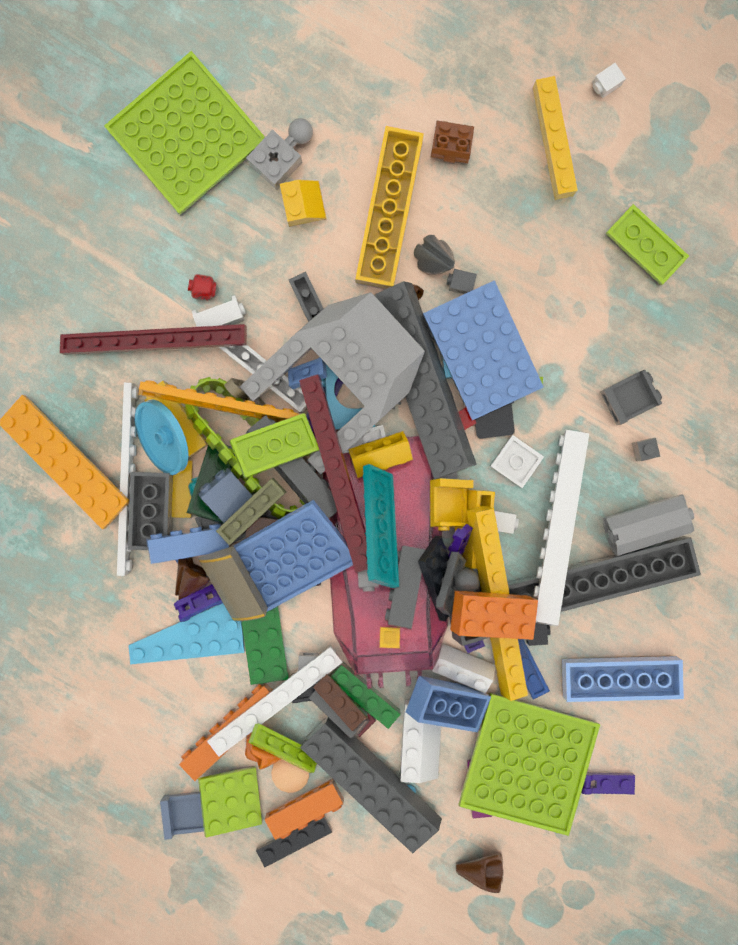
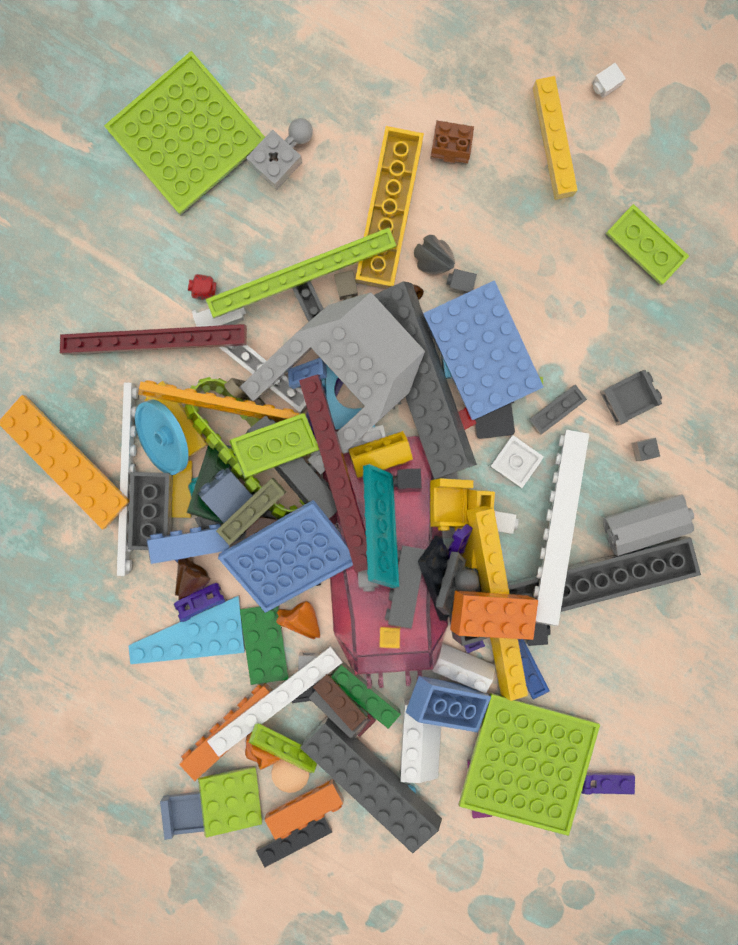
(234, 584): dark tan slope -> none
(300, 619): none -> orange hat
(301, 273): none -> lime plate
(302, 202): yellow slope -> none
(346, 285): none -> dark tan brick
(408, 480): none -> black brick
(483, 872): reddish brown hat -> none
(557, 409): none -> dark grey plate
(622, 679): light blue brick -> none

